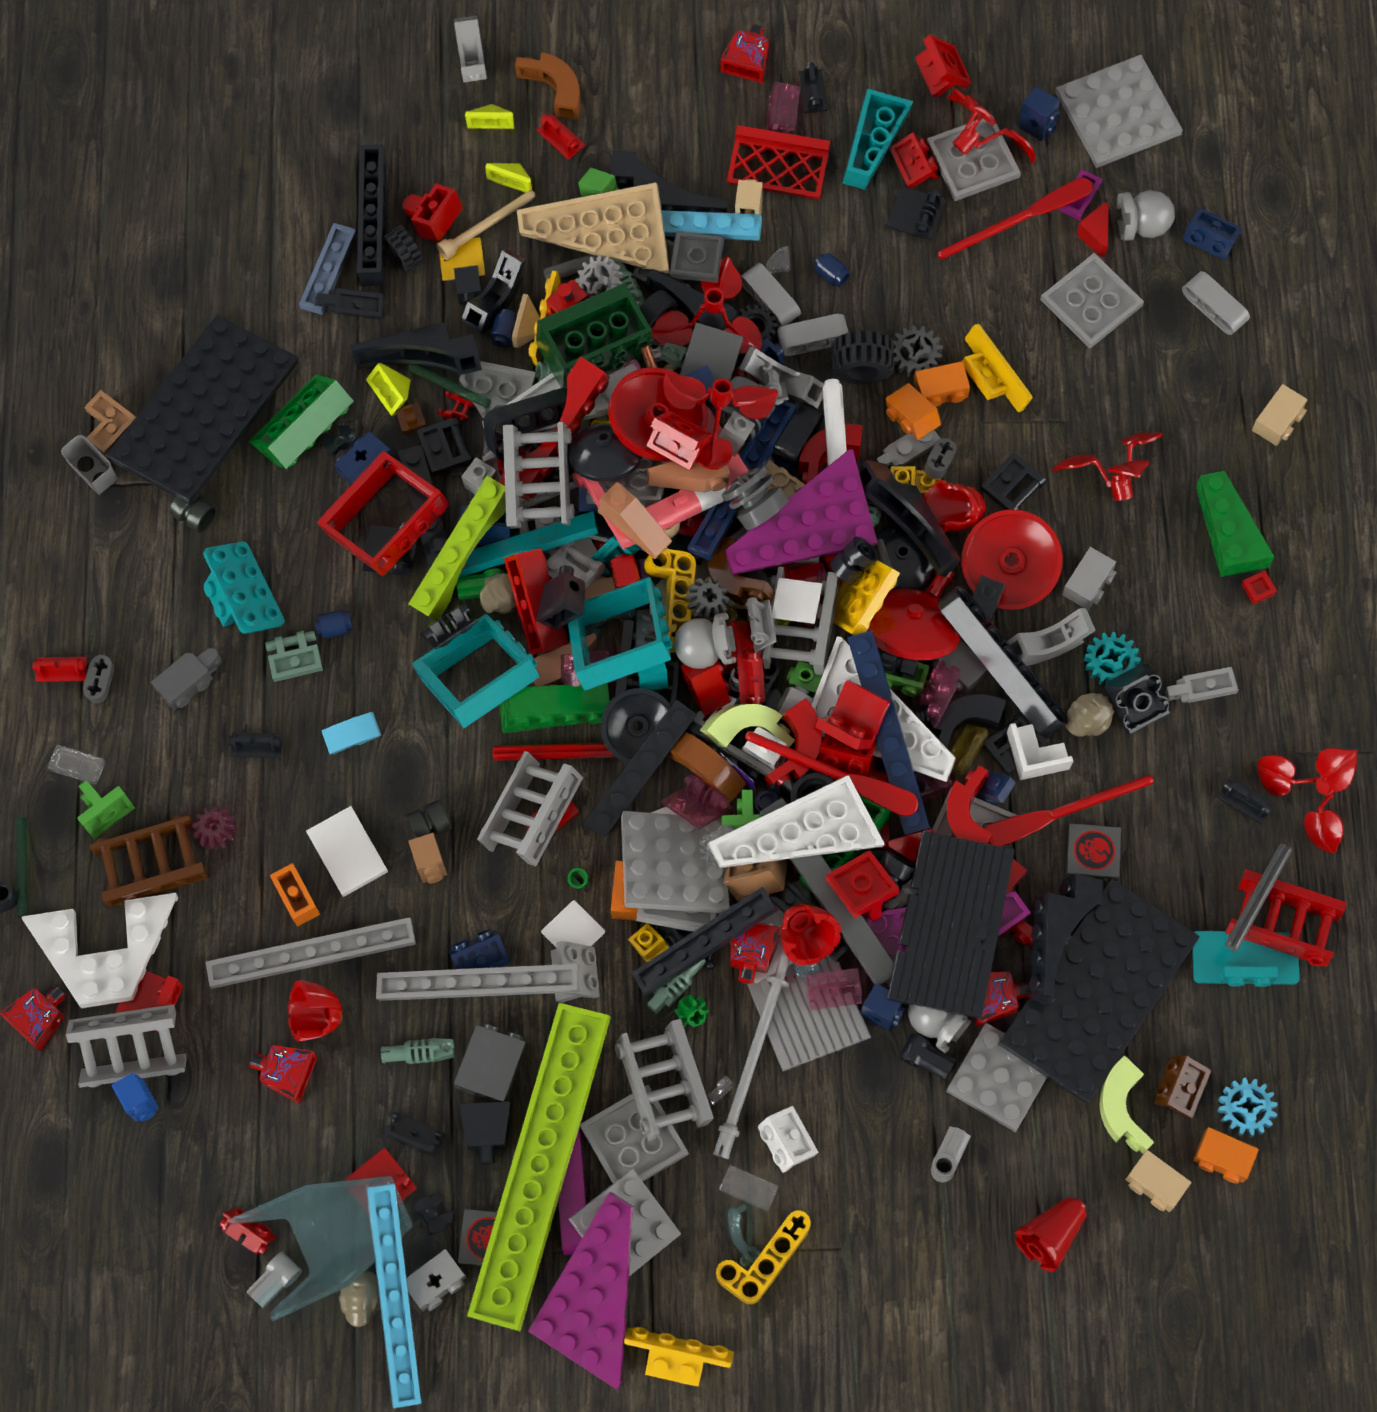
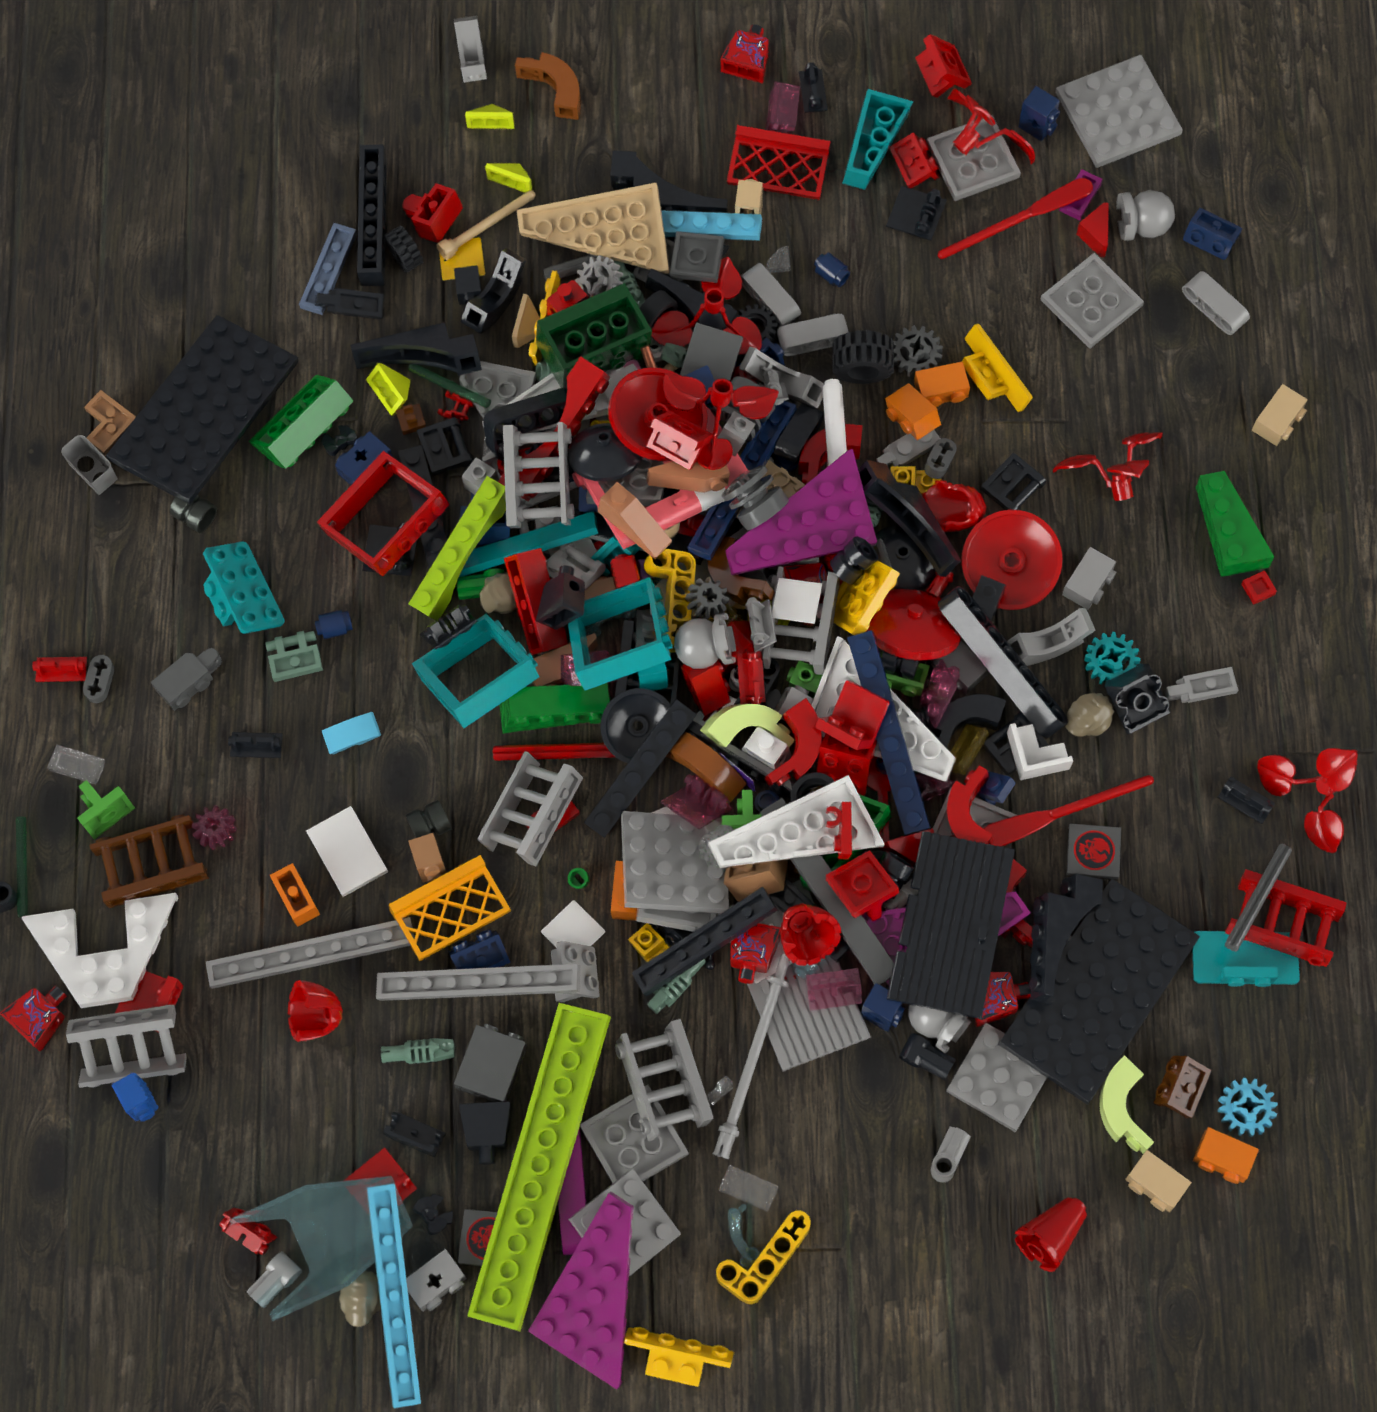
(285, 1070): red torso -> none
(439, 888): none -> light orange fence
(503, 328): dark blue brick -> none
(559, 136): red hinge -> none
(596, 183): bright green brick -> none
(692, 1010): green gear -> none
(787, 1138): white bracket -> none
(842, 841): none -> red plate
(880, 792): red piece -> none

